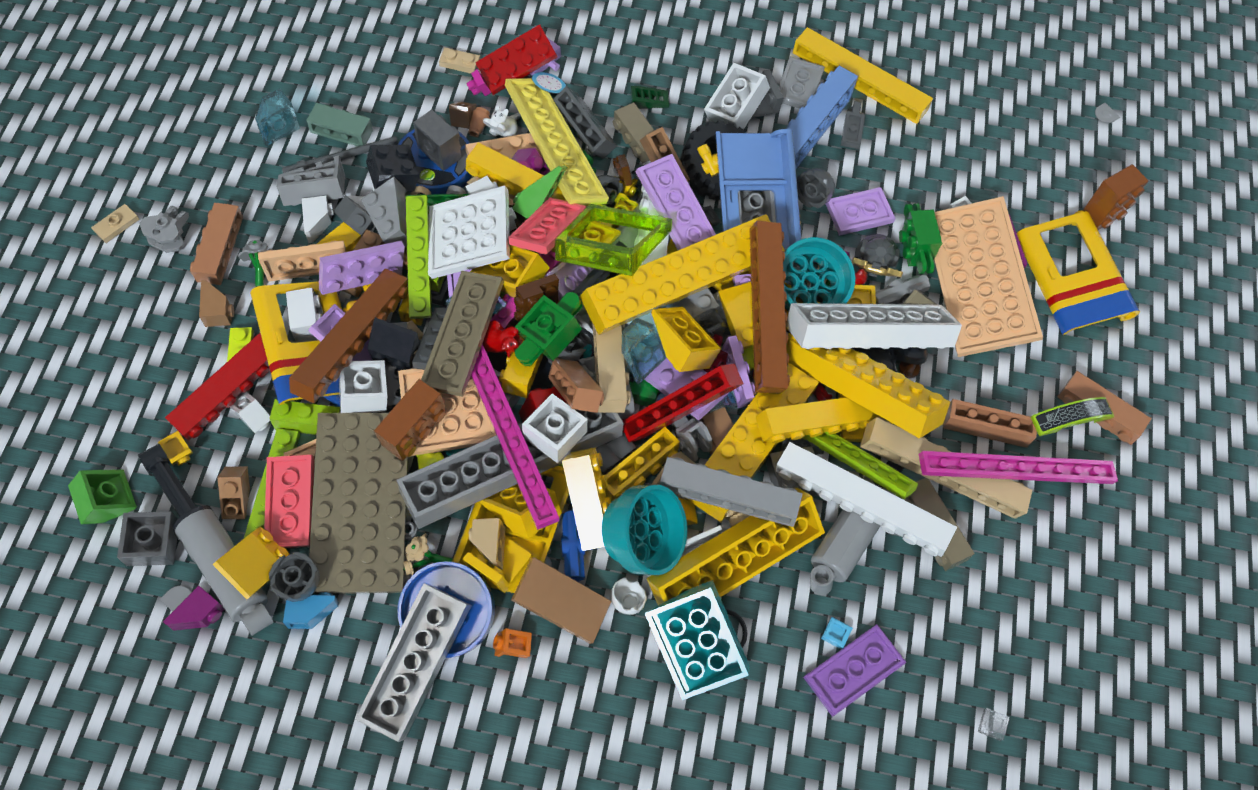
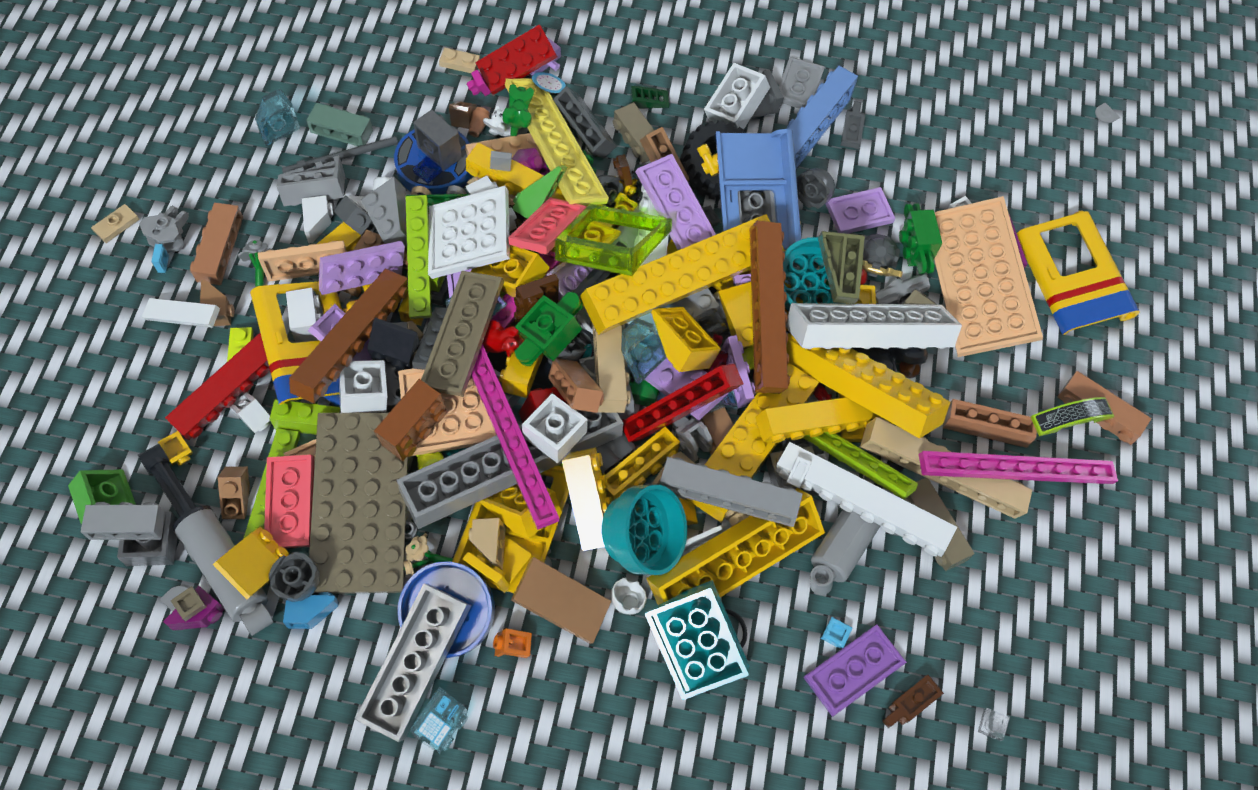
(123, 521): none -> light grey brick
(160, 258): none -> medium azure tile
(181, 312): none -> white tile
(188, 603): none -> dark tan plate
(390, 162): black brick -> none
(427, 170): none -> clear blue plate
(439, 721): none -> clear light blue slope
(500, 161): none -> light grey tile
(517, 112): none -> green animal
(572, 548): blue piece -> none
(798, 472): none -> white piece
(843, 264): none -> olive wedge
(871, 79): yellow brick -> none
(913, 702): none -> reddish brown hinge
(1116, 196): dark orange brick -> none

